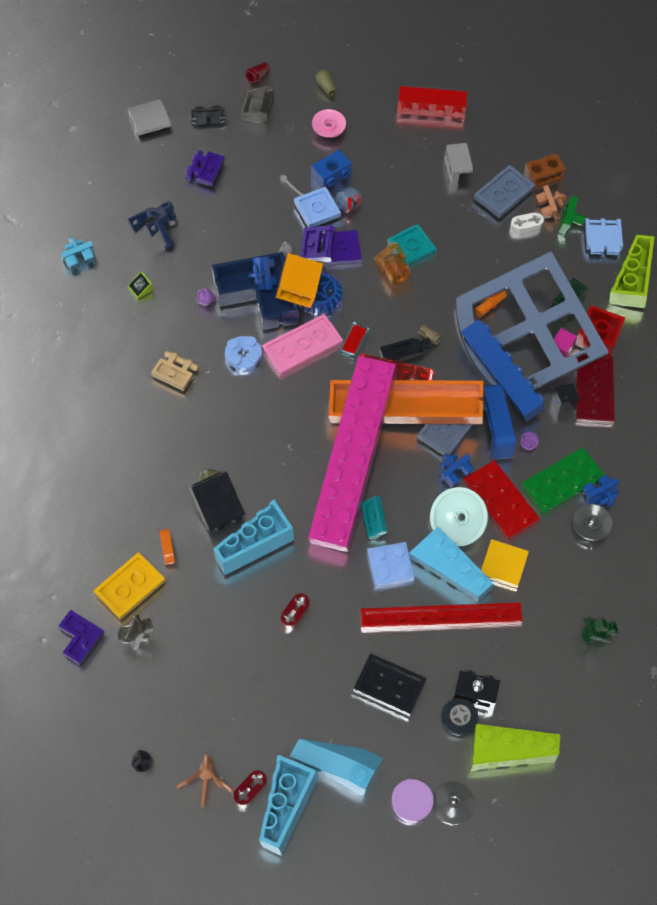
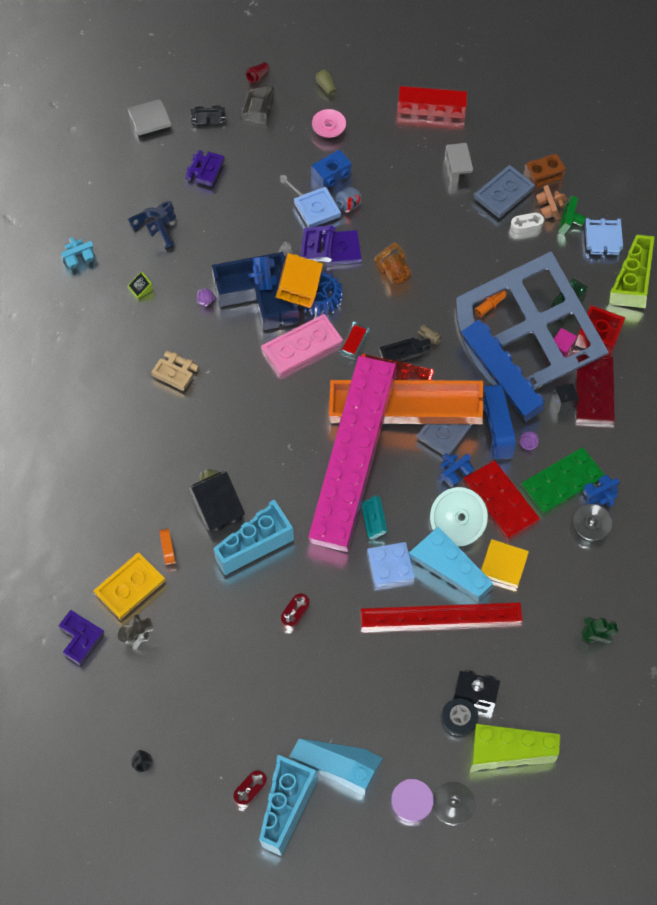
(206, 772): nougat plant -> none
(246, 344): light blue plate -> none
(389, 684): black plate -> none
(414, 244): teal tile -> none

